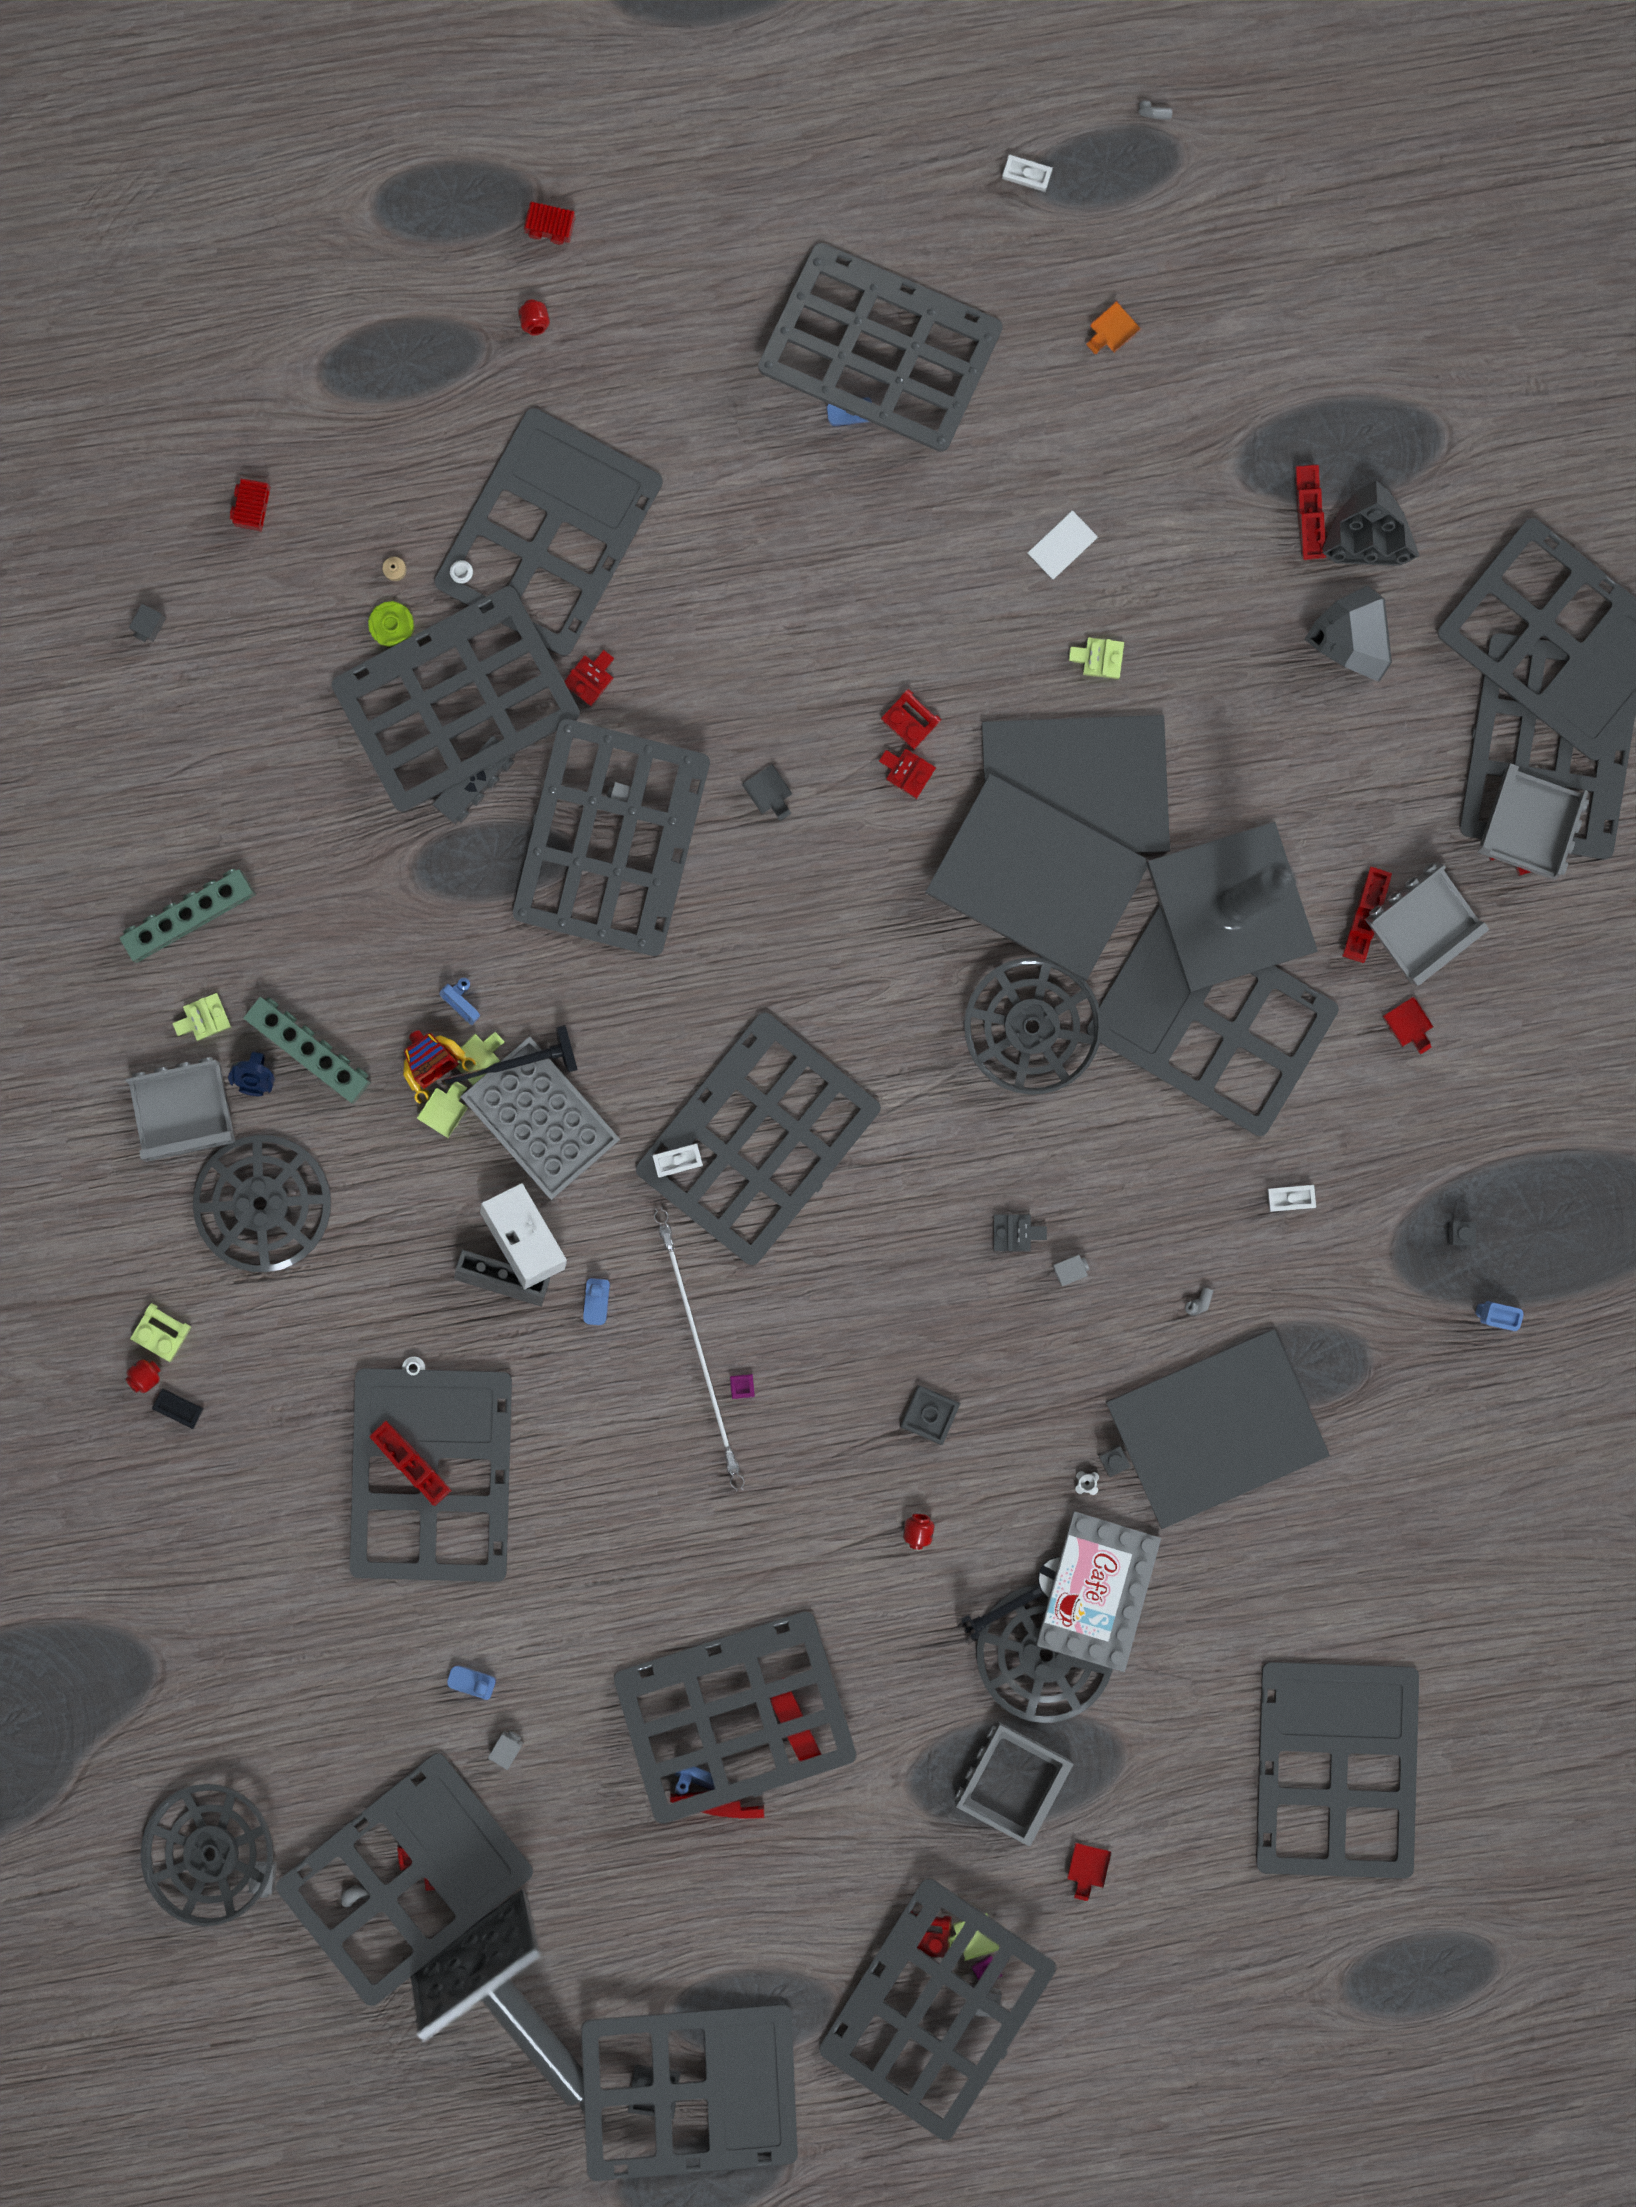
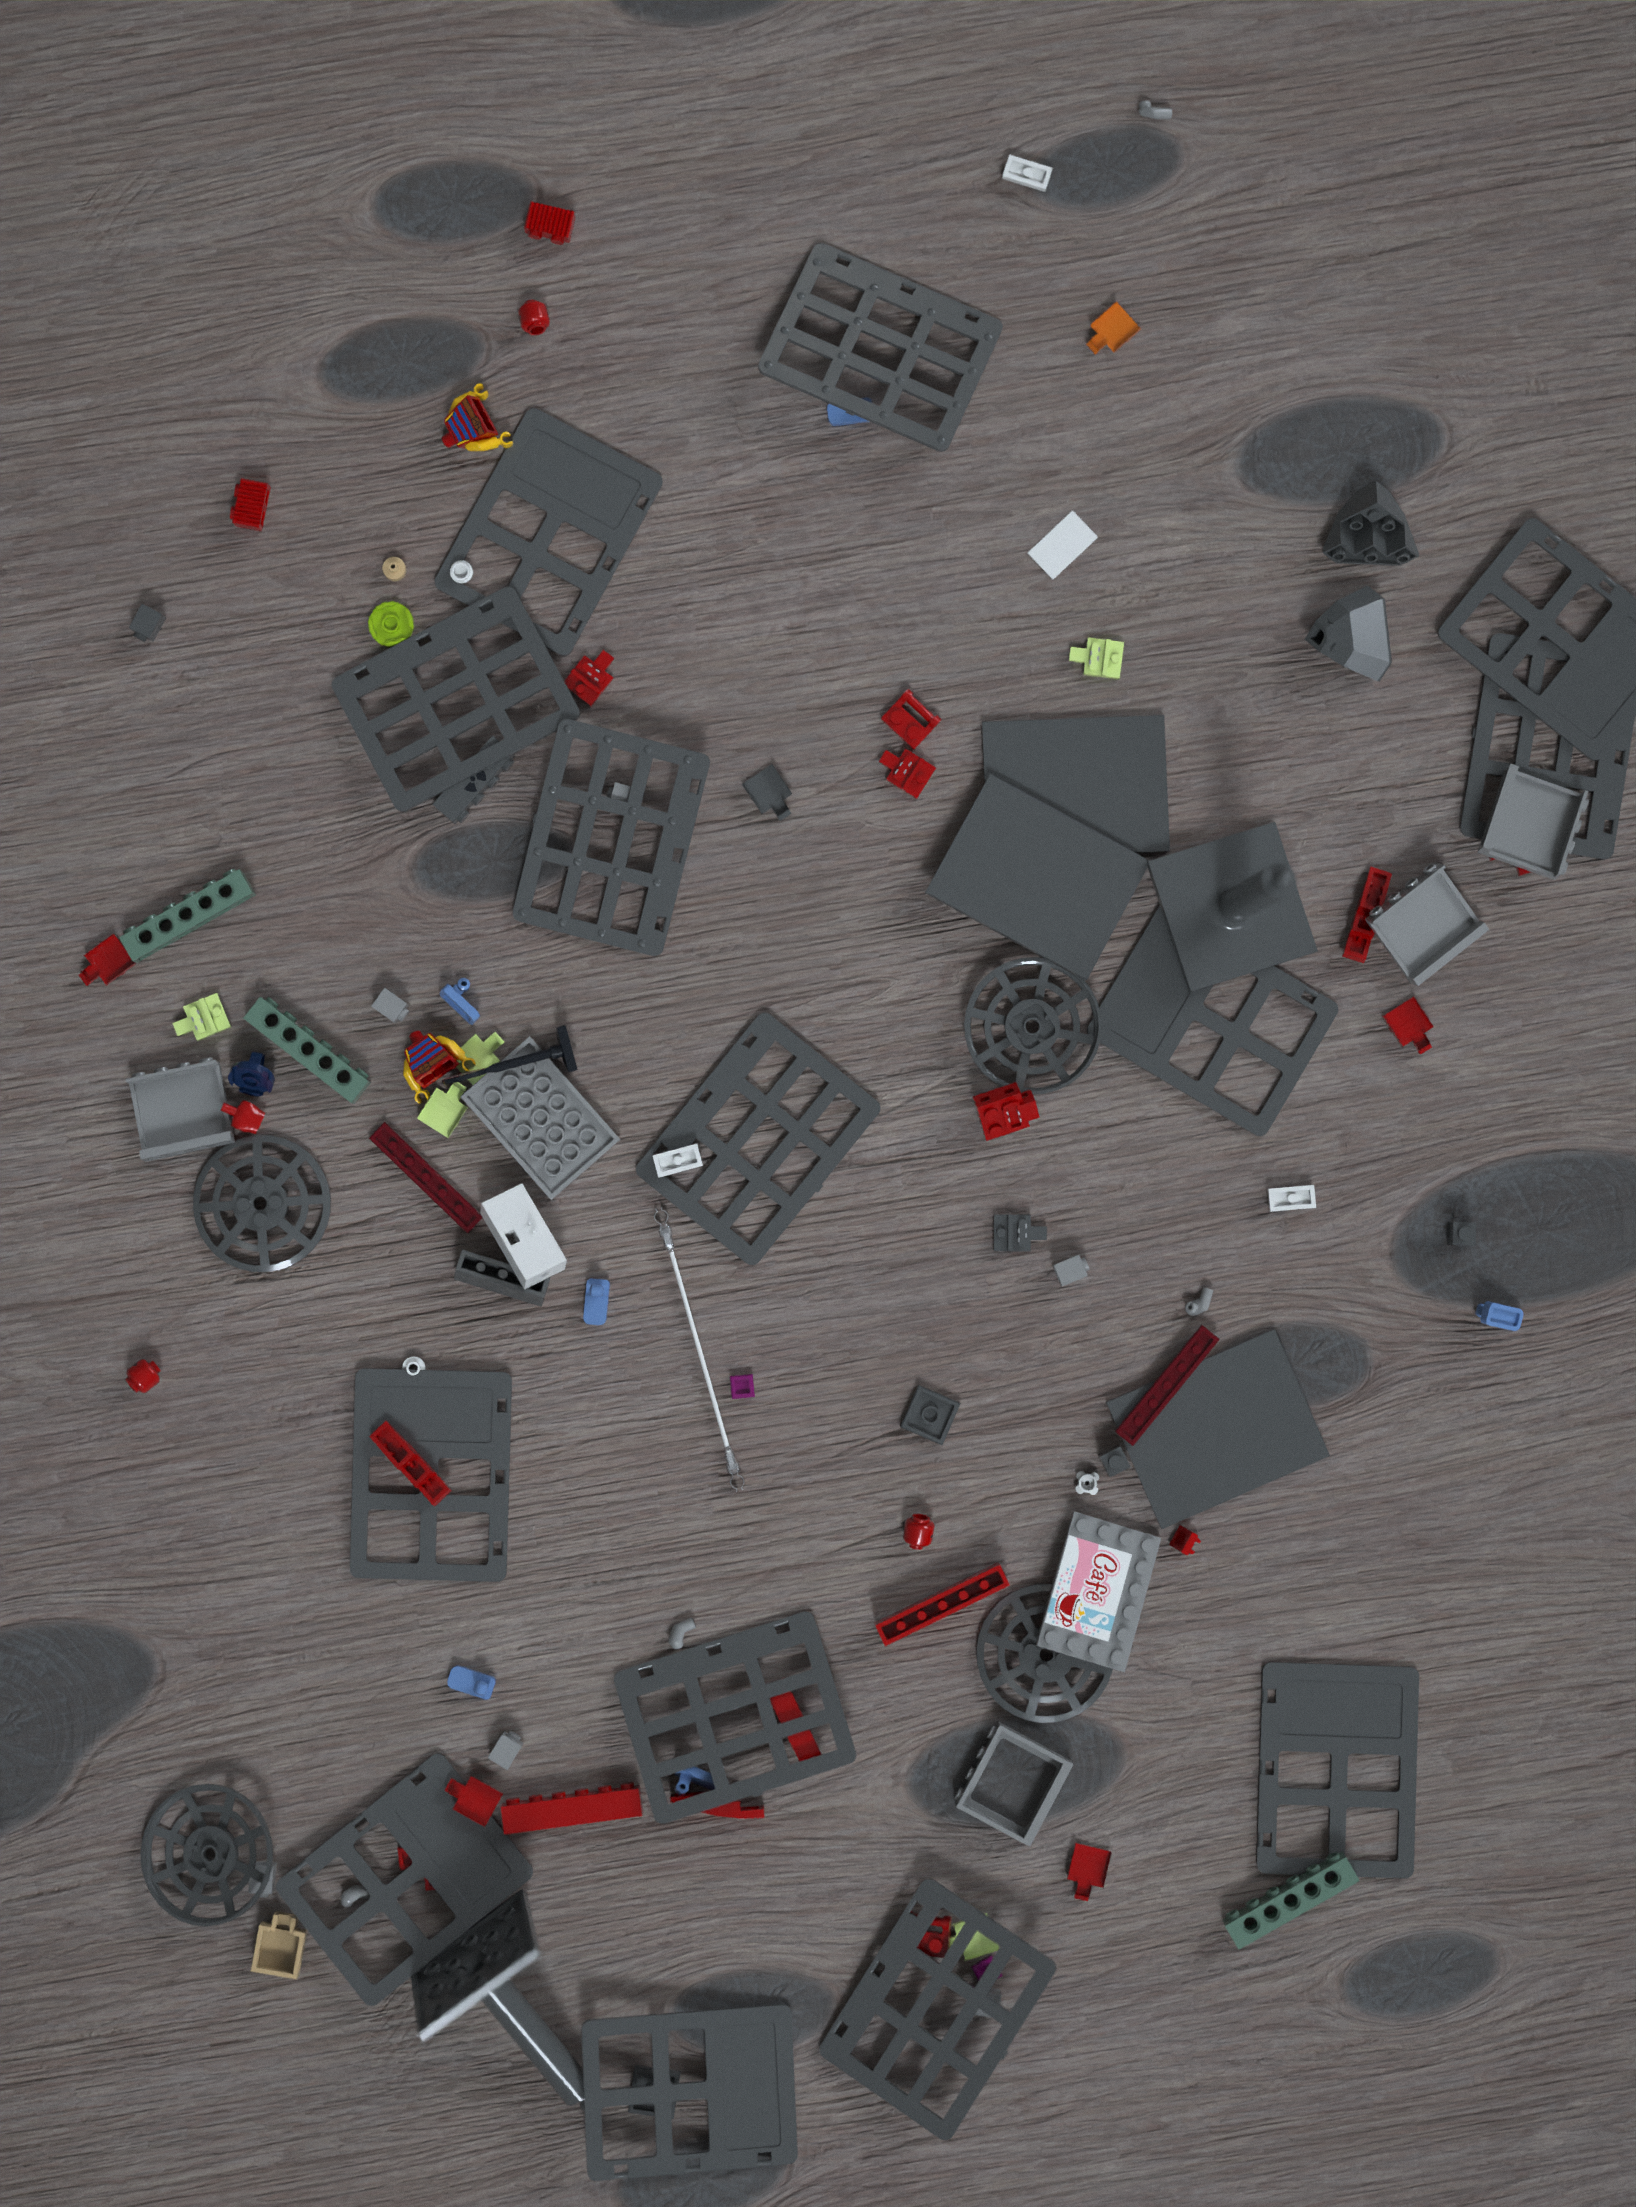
(107, 961): none -> red piece
(155, 1338): yellowish green plate -> none
(177, 1408): black tile -> none
(245, 1117): none -> red piece
(279, 1946): none -> tan piece
(391, 1006): none -> light grey brick
(426, 1177): none -> dark red tile
(471, 425): none -> torso
(475, 1799): none -> red piece
(571, 1809): none -> red brick
(678, 1631): none -> light grey arm
(941, 1604): none -> red brick
(1005, 1110): none -> red piece
(1045, 1582): black piece -> none
(1167, 1385): none -> dark red tile
(1184, 1540): none -> red tile
(1284, 1912): none -> sand green brick
(1310, 511): red slope -> none

